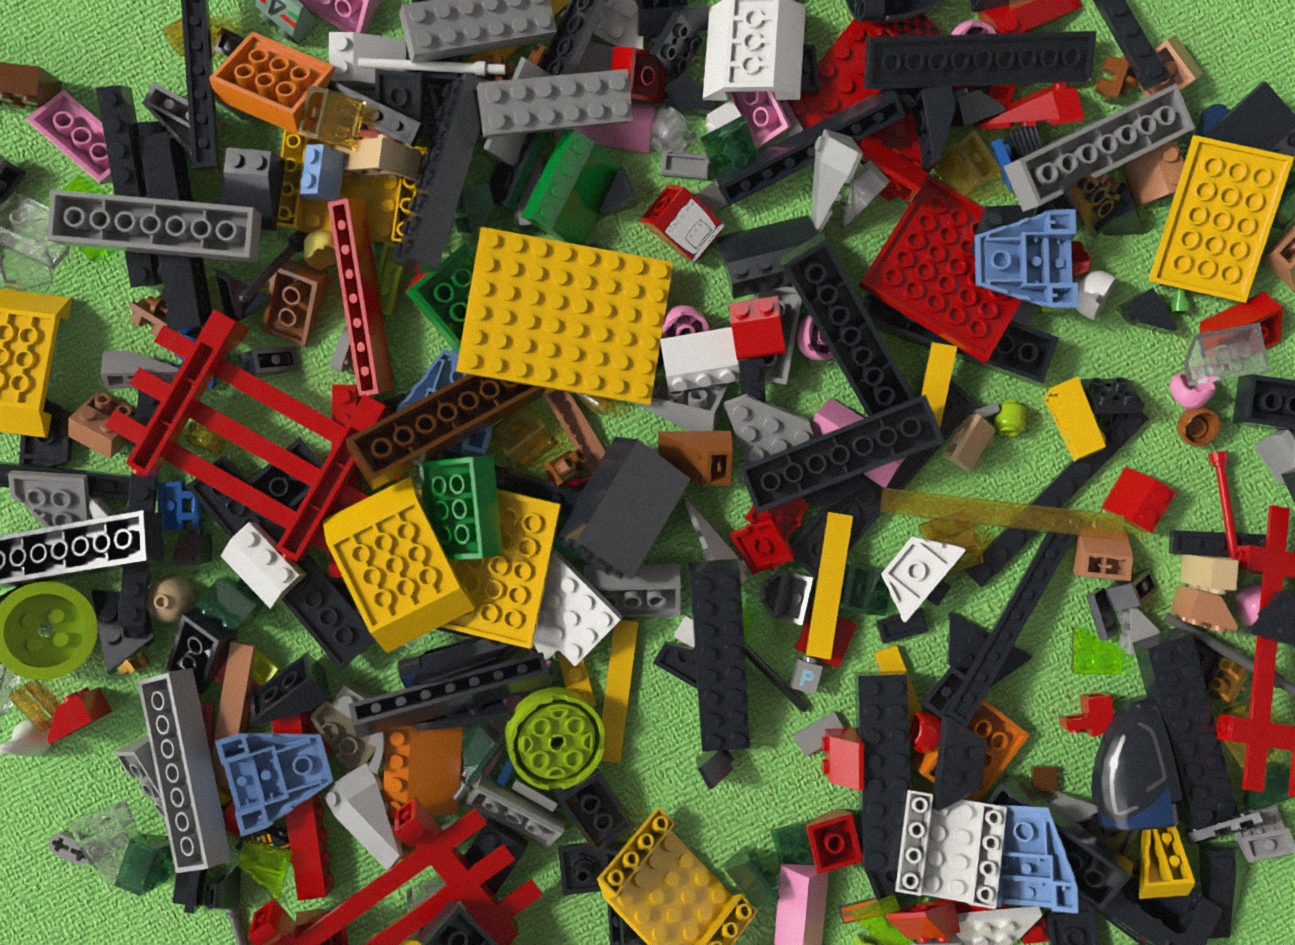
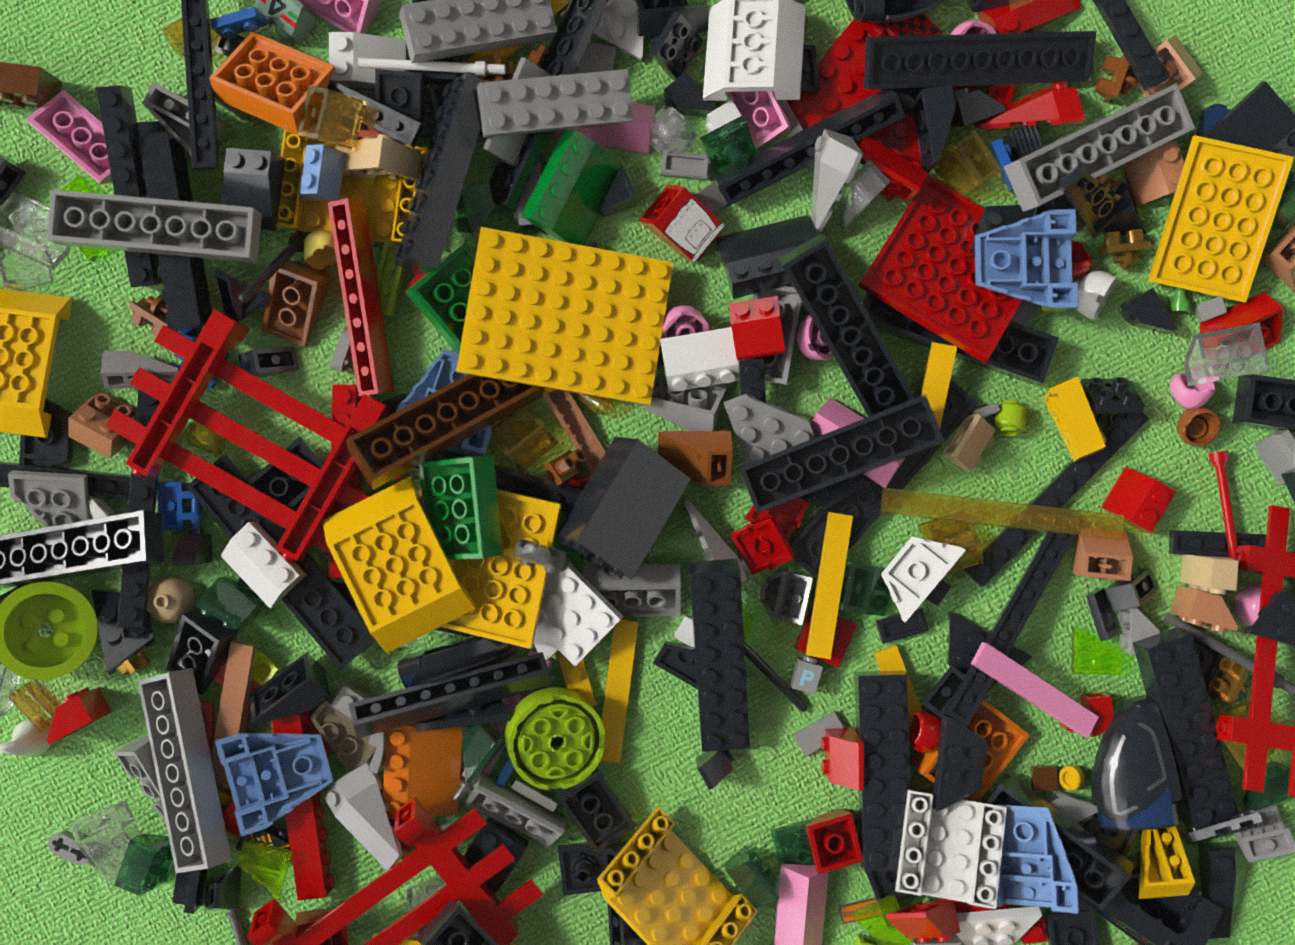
(238, 22): none -> blue plate
(534, 553): none -> dark grey slope
(644, 73): red slope -> none
(1034, 690): none -> bright pink tile
(1071, 777): none -> yellow tile
(1134, 243): none -> pearl gold hips
(1210, 309): none -> light grey slope

